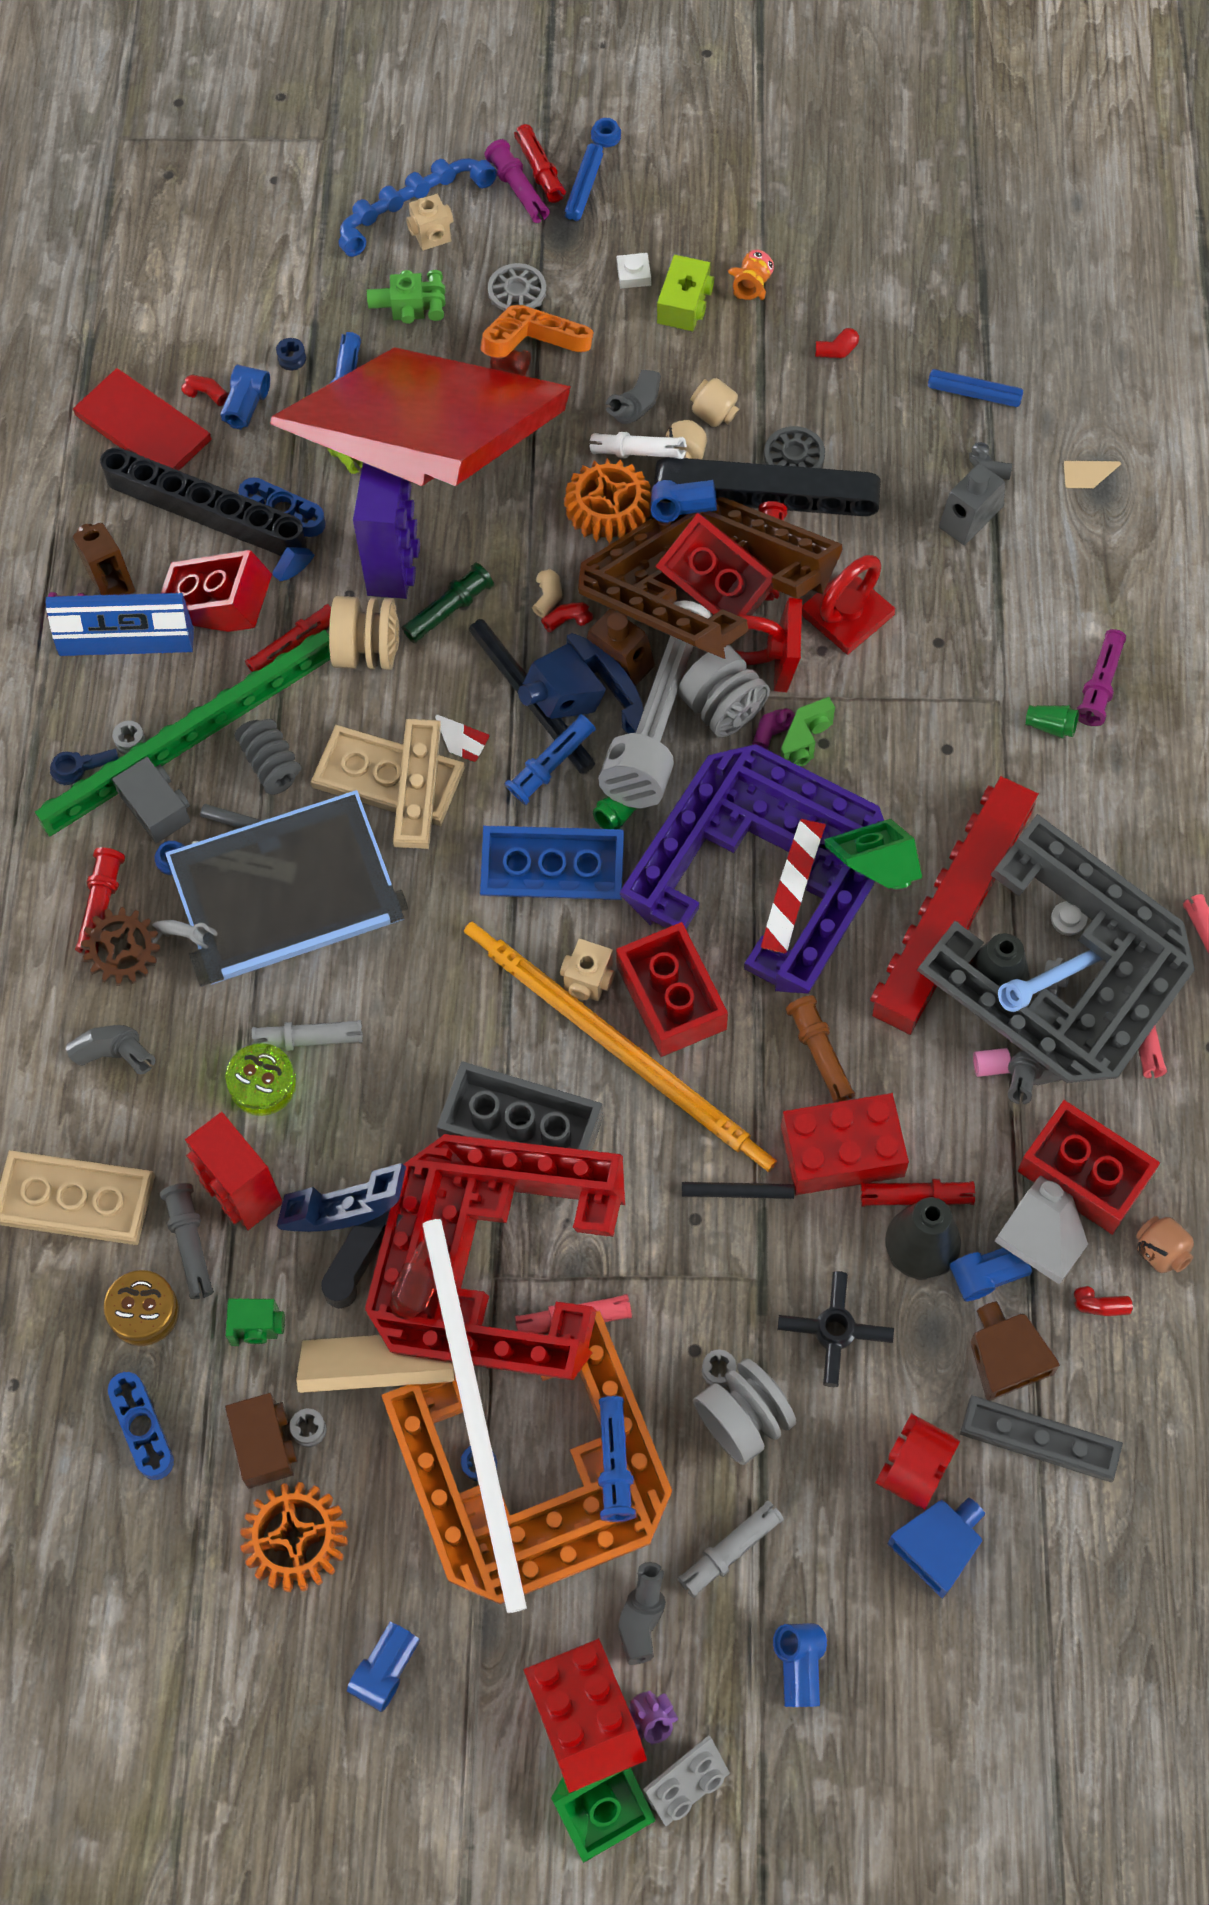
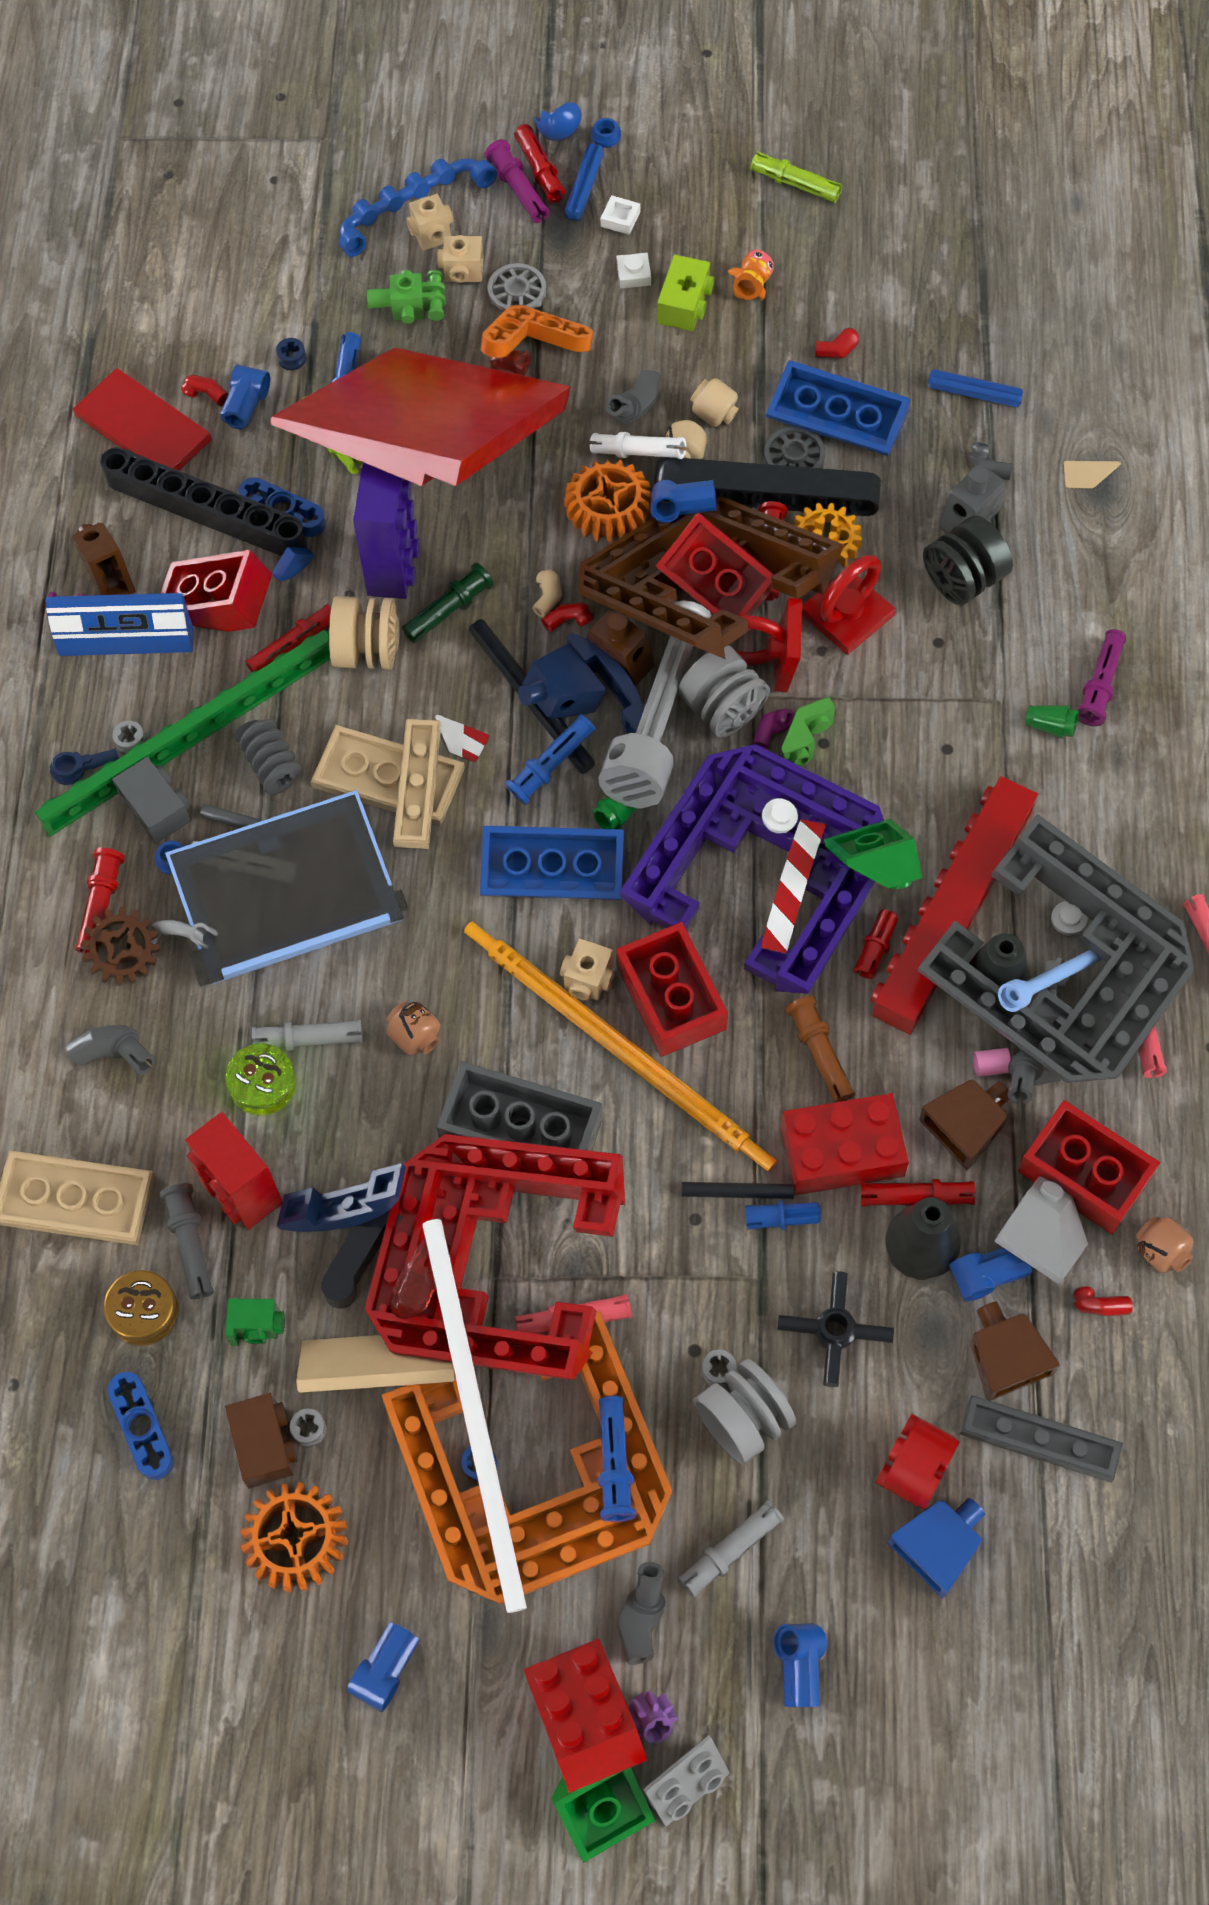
(413, 1028): none -> nougat head
(461, 258): none -> tan brick
(560, 122): none -> blue hair
(620, 215): none -> white plate
(779, 815): none -> white plate
(782, 1215): none -> blue axle
(789, 174): none -> lime pin
(839, 408): none -> blue slope
(841, 528): none -> light orange gear
(876, 944): none -> red axle
(967, 560): none -> pearl dark grey wheel
(967, 1119): none -> reddish brown torso

